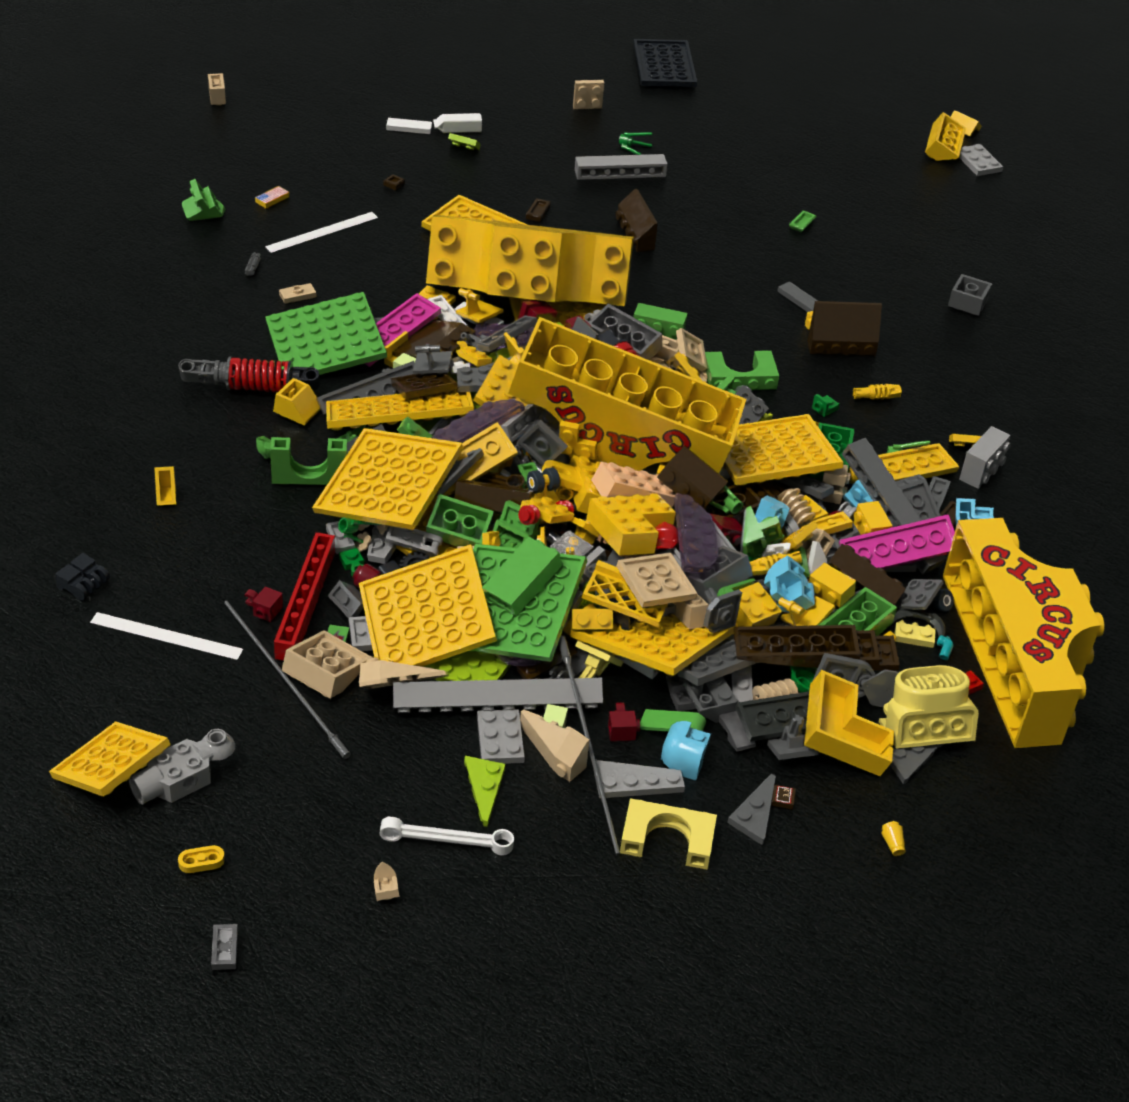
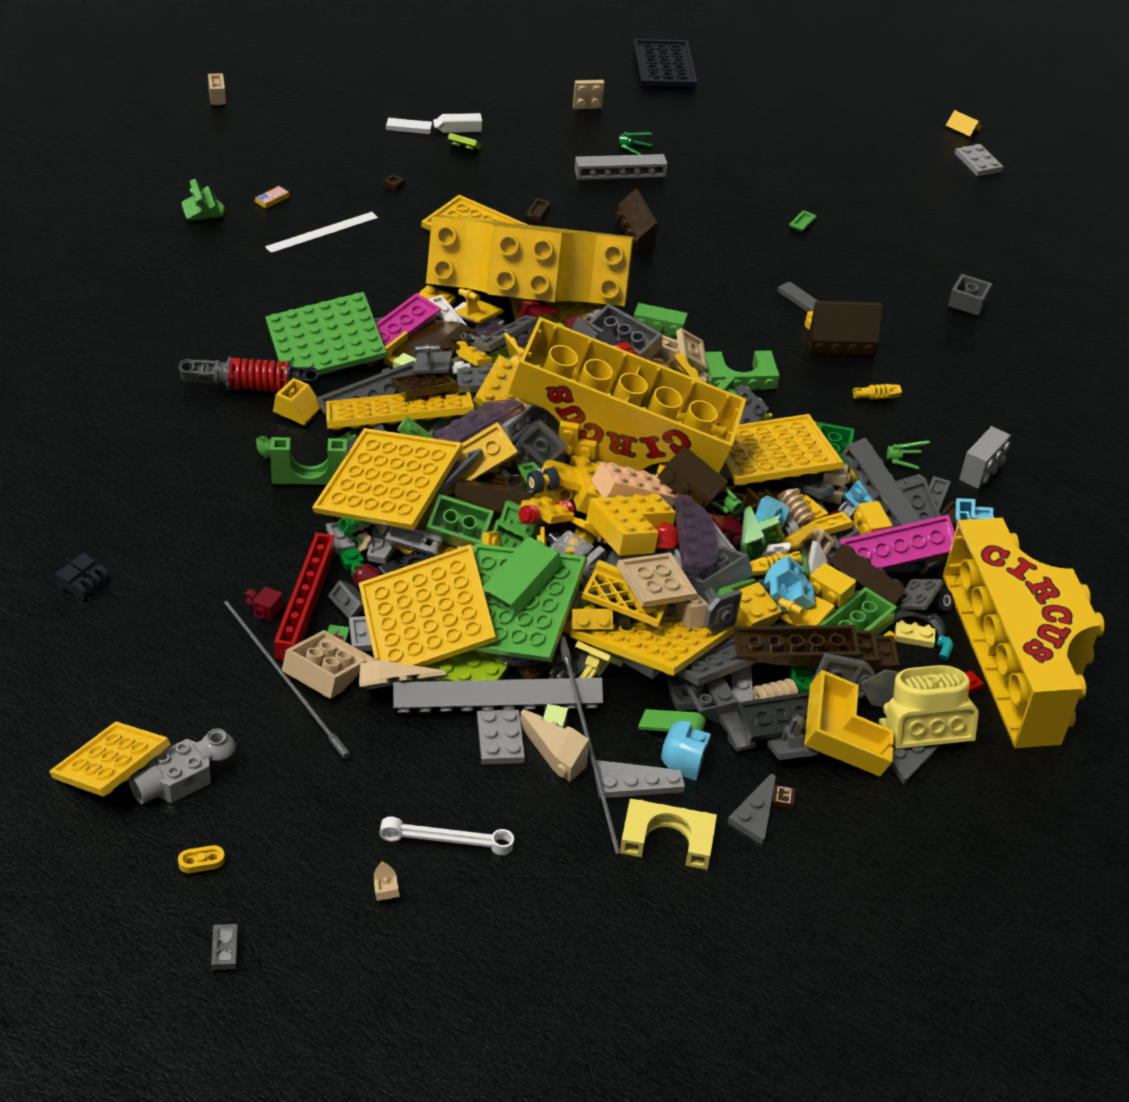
(165, 486): yellow slope -> none
(166, 635): white sticker -> none
(252, 264): dark grey axle -> none
(297, 293): tan plate -> none
(485, 780): lime wing -> none
(622, 724): dark red brick -> none
(824, 405): green bracket -> none
(894, 837): yellow cone -> none
(924, 460): yellow plate -> none
(945, 138): yellow slope -> none
(961, 440): yellow plate -> none

